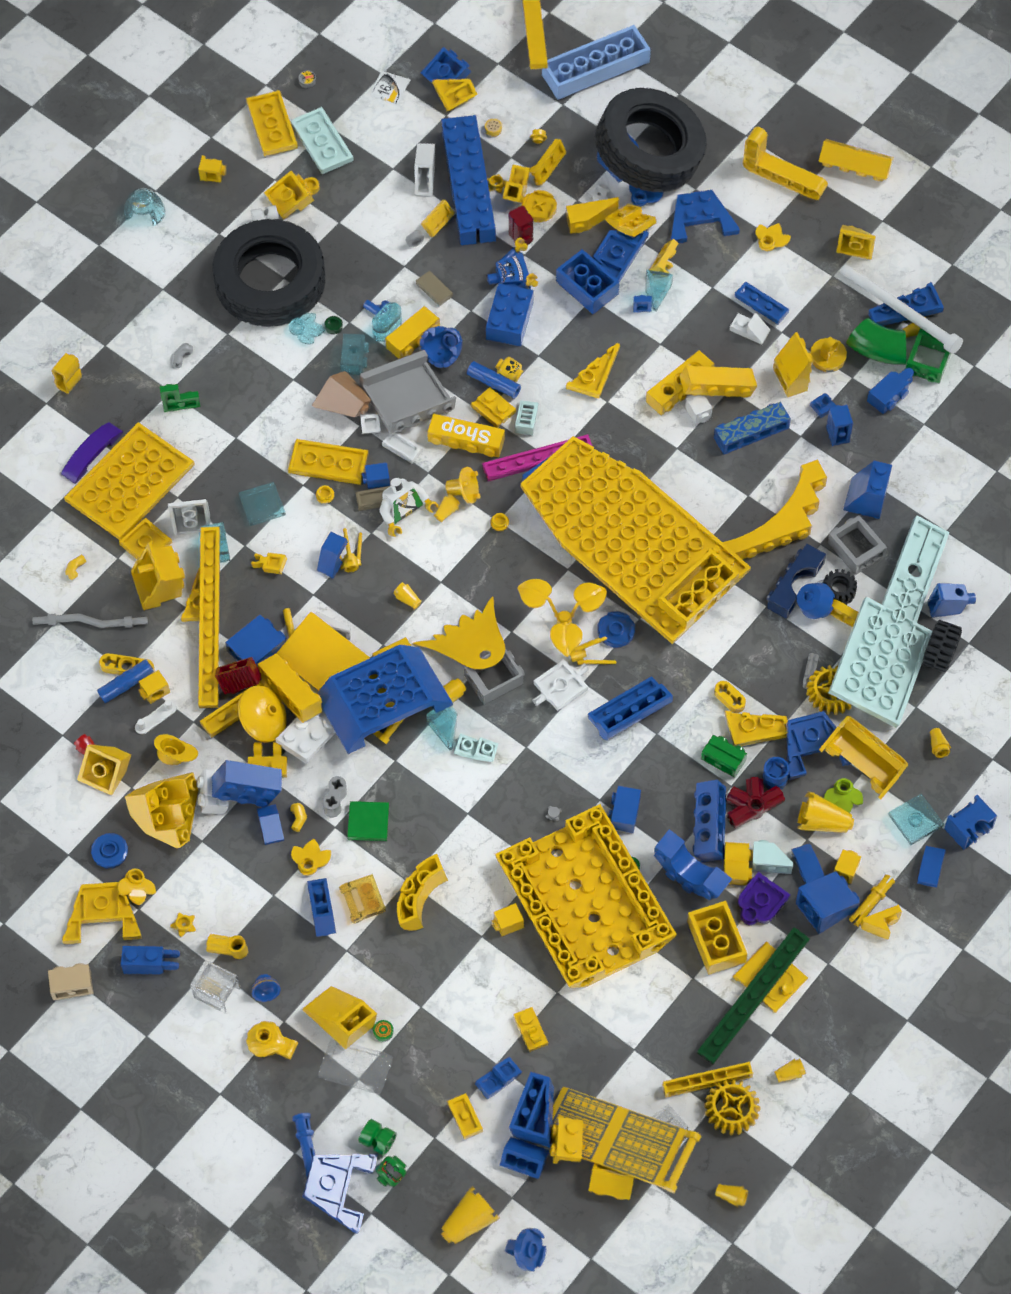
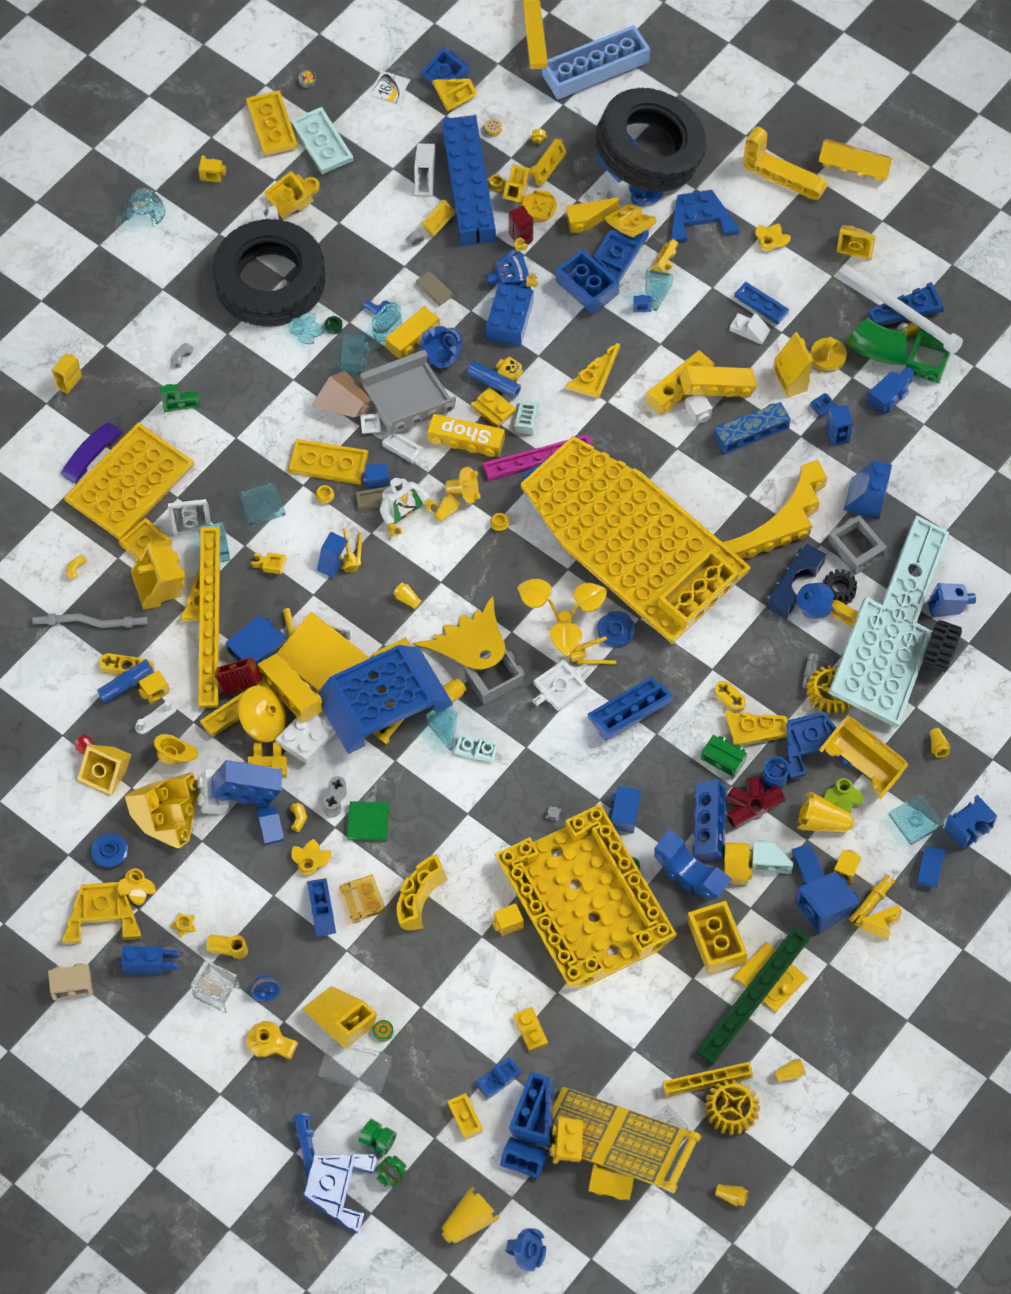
(761, 900): dark purple plate -> none

